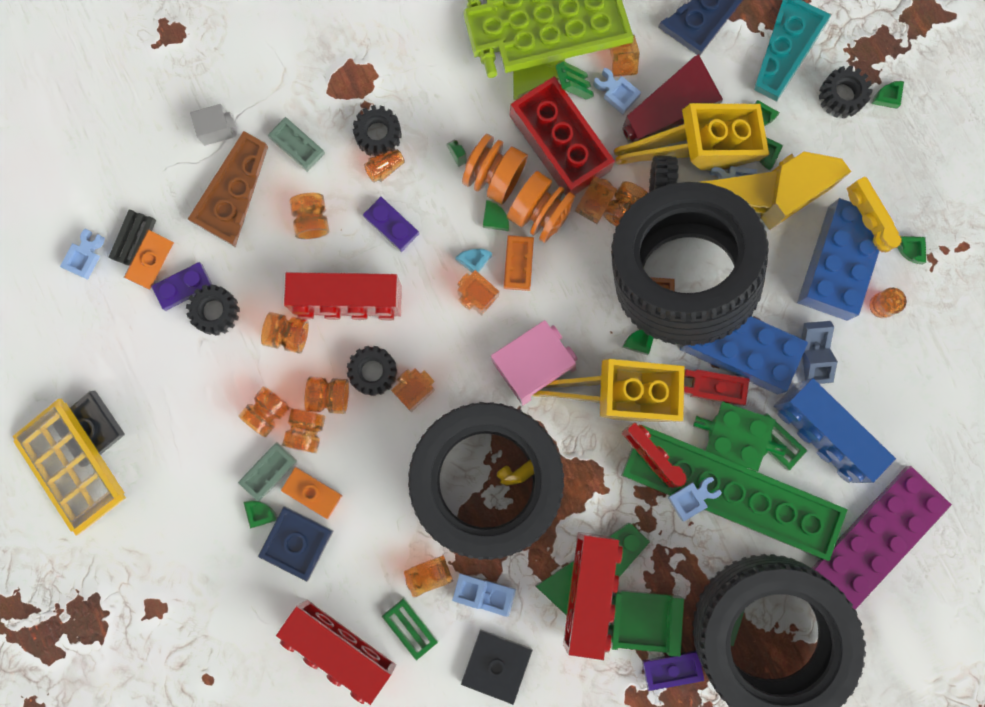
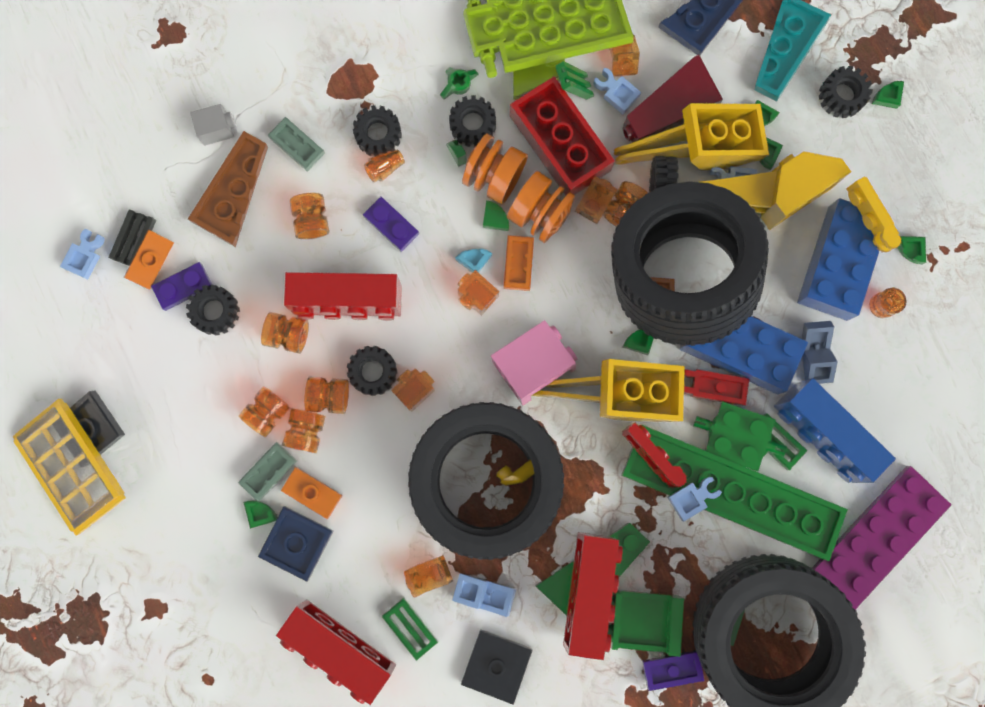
(458, 81): none -> green piece
(471, 106): none -> black tyre

